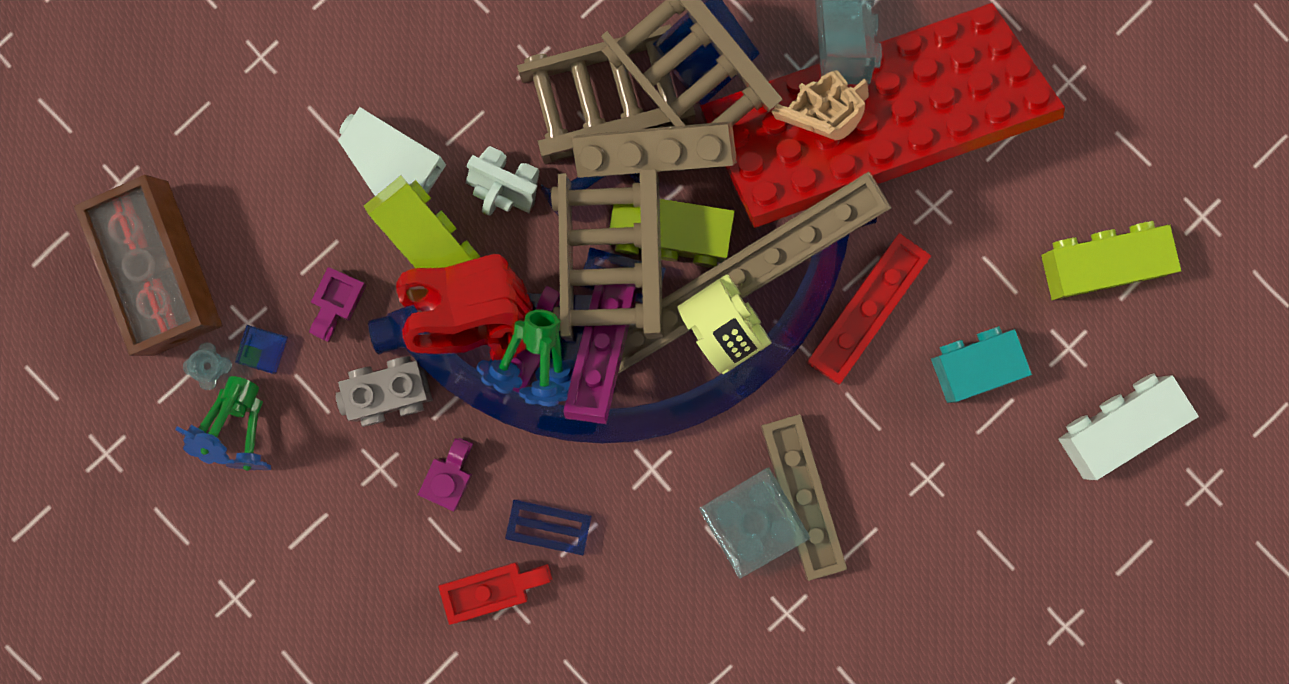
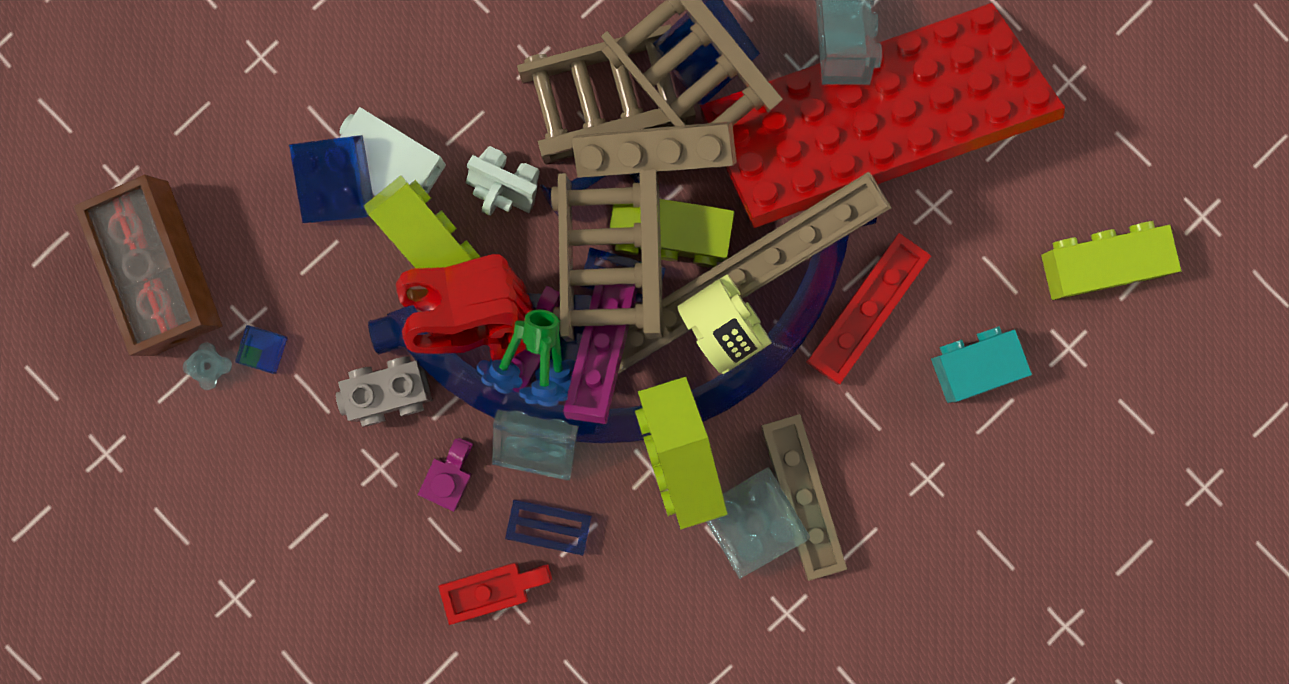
(234, 399): plant -> none
(331, 178): none -> clear blue plate
(336, 297): magenta plate -> none
(534, 444): none -> clear light blue plate
(680, 453): none -> lime brick
(826, 106): tan piece -> none
(1127, 426): light aqua brick -> none

